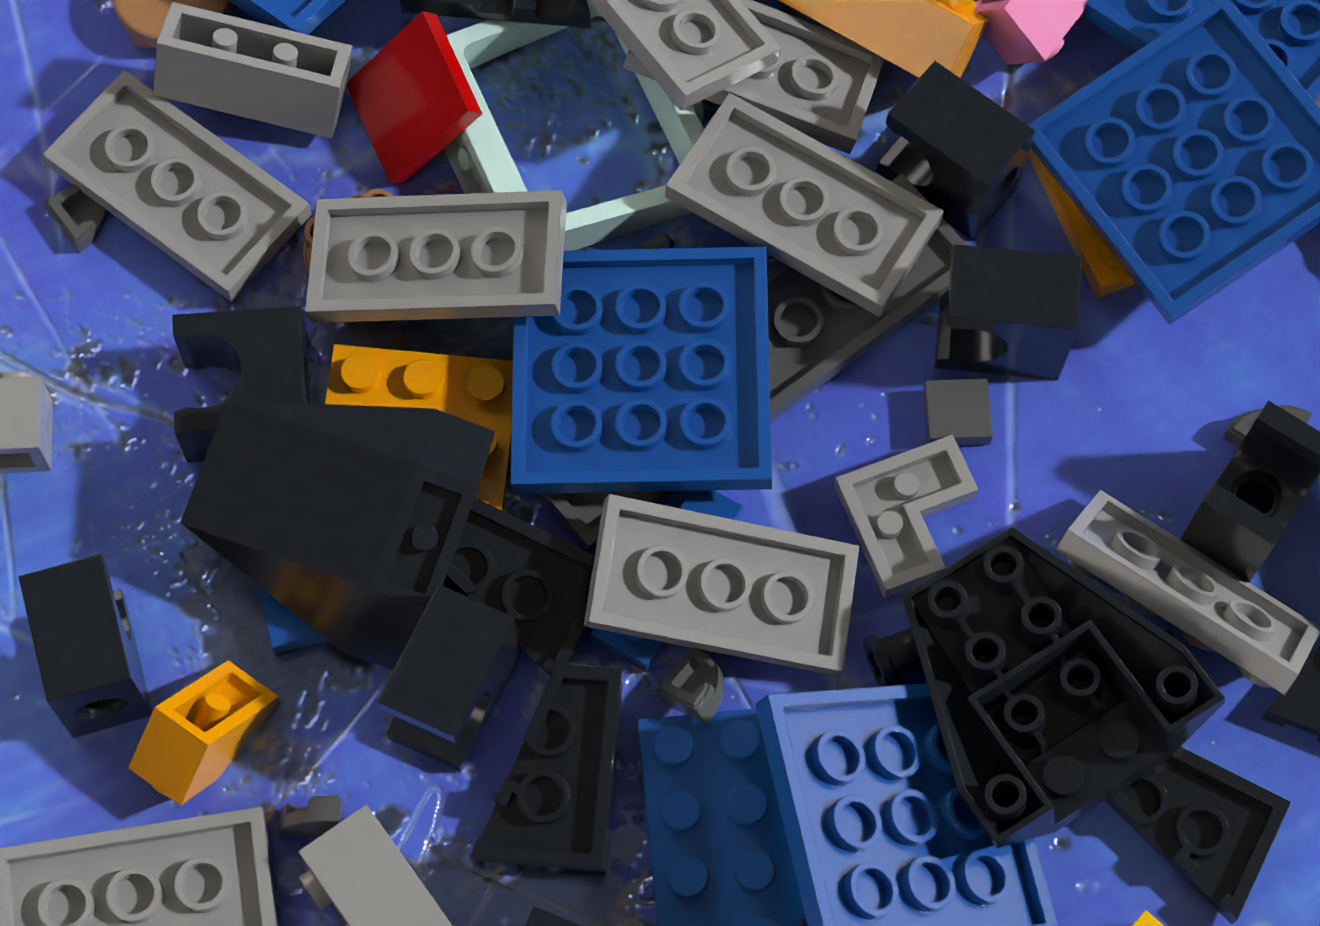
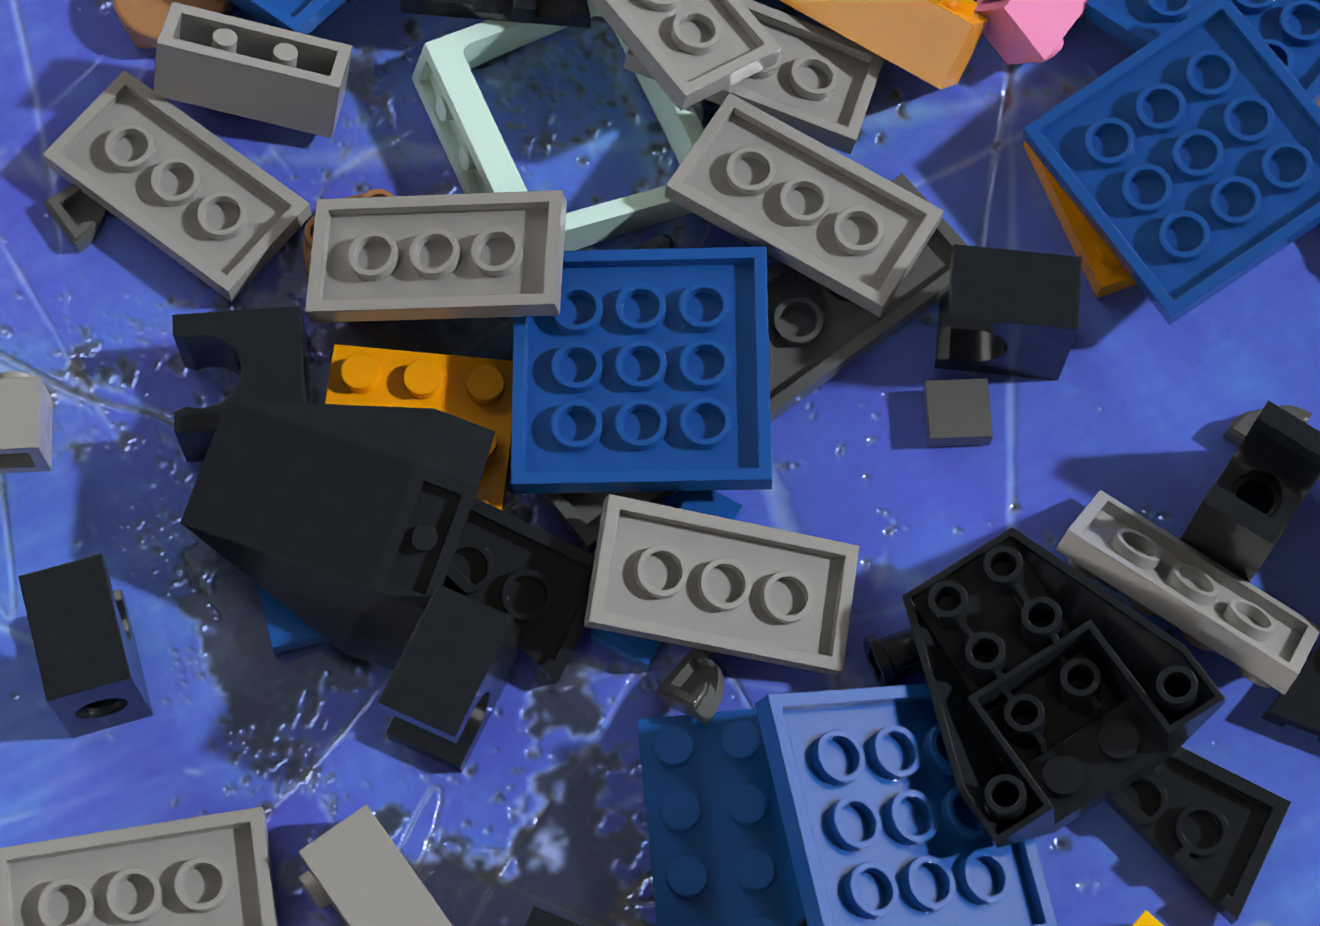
(200, 731): light orange slope -> none
(314, 820): dark grey tile -> none
(413, 98): red tile -> none
(562, 782): black wing -> none
(889, 505): light grey plate -> none
(956, 148): black piece -> none

